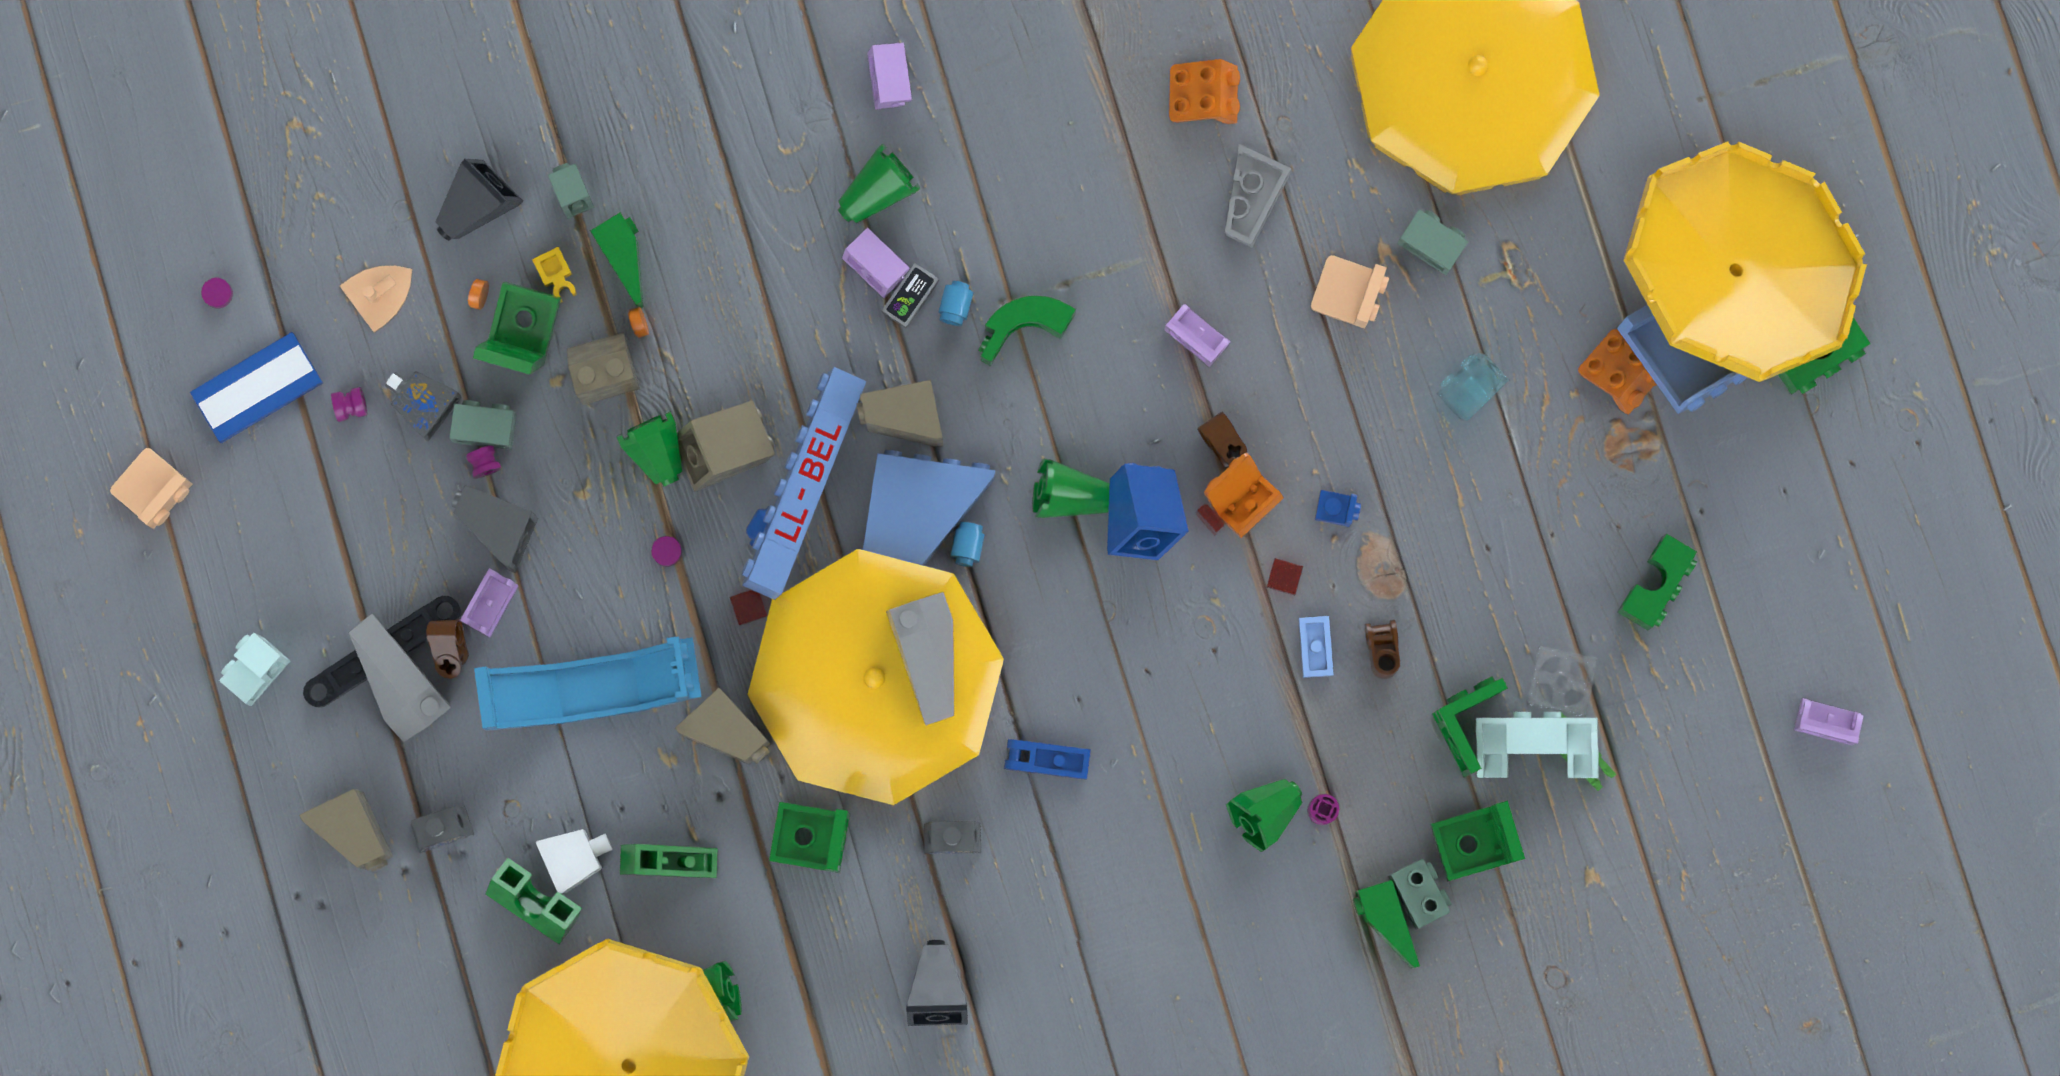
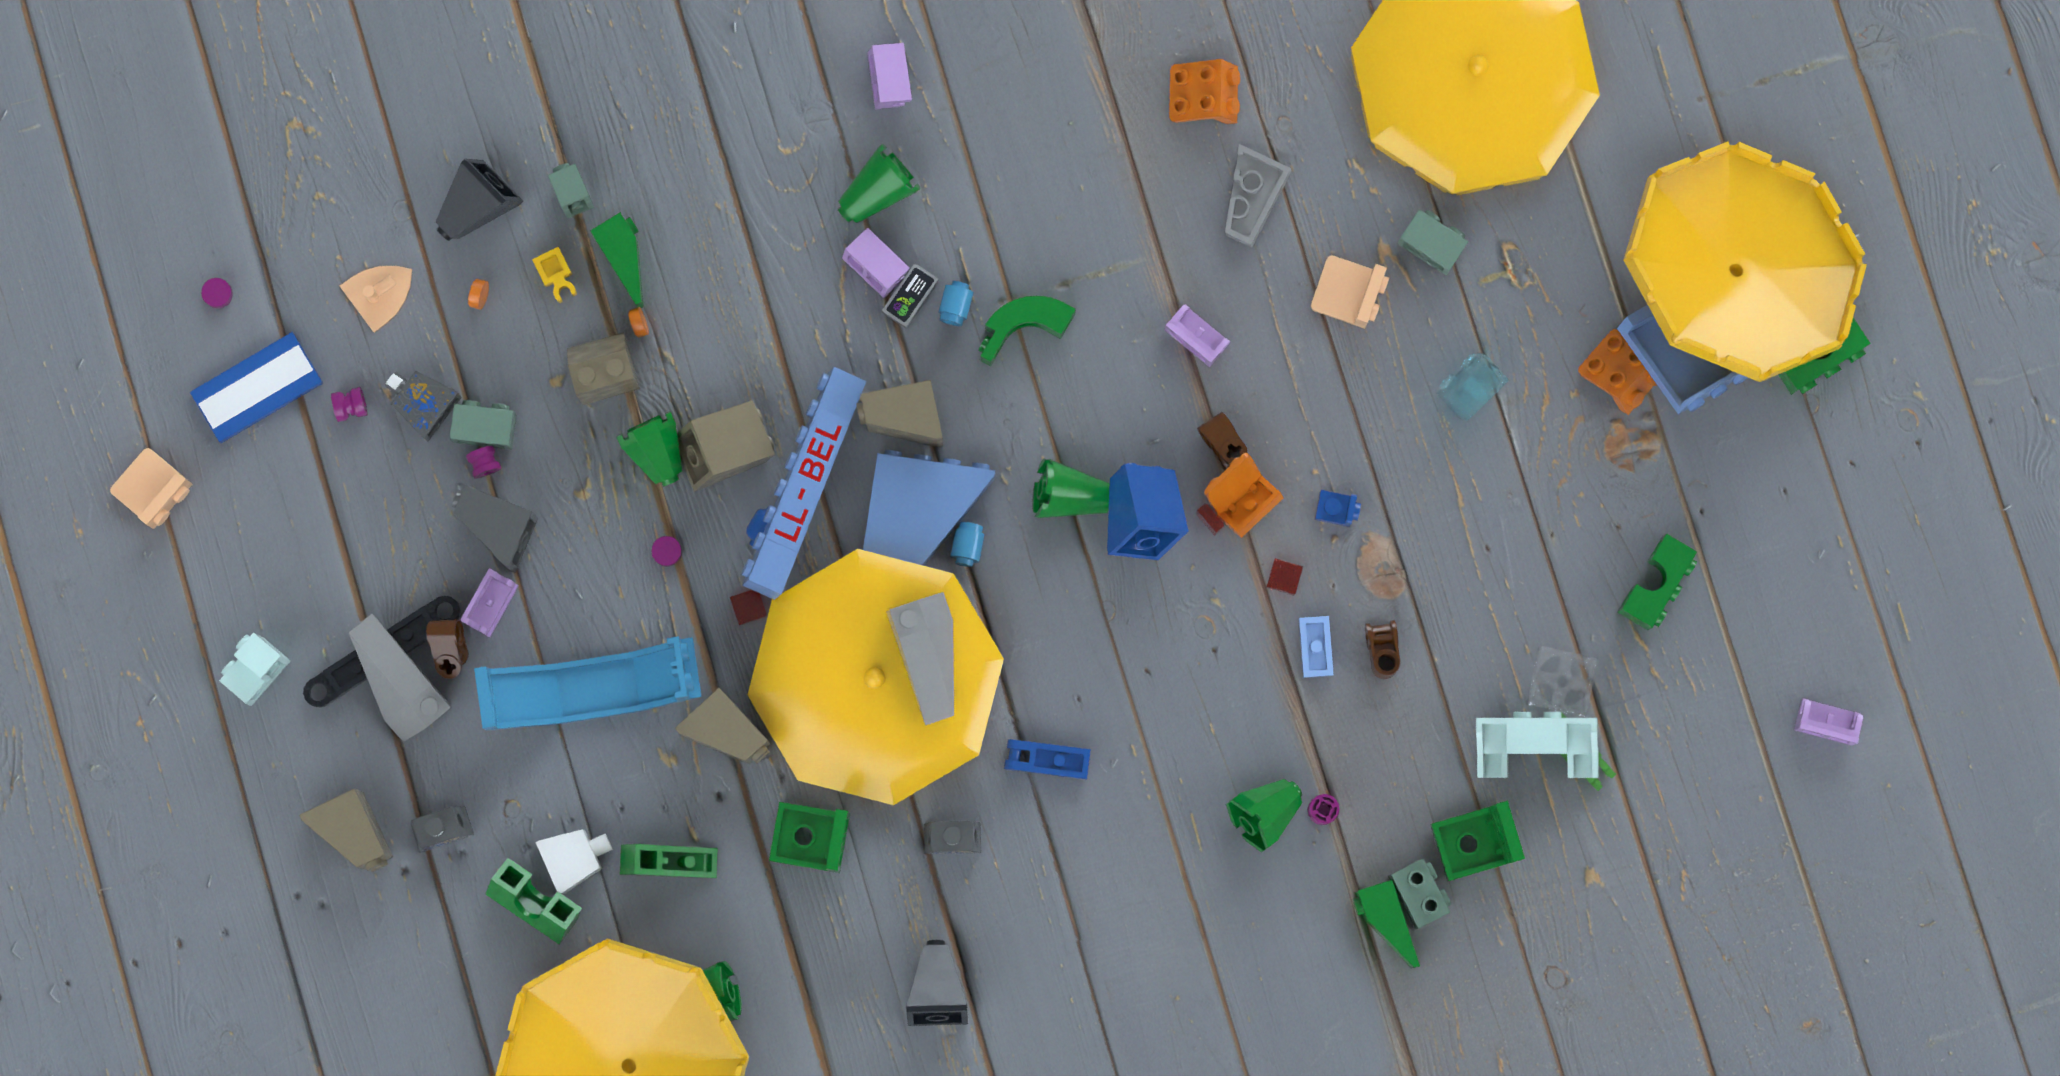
(510, 342): green bracket -> none
(1451, 729): green bracket -> none

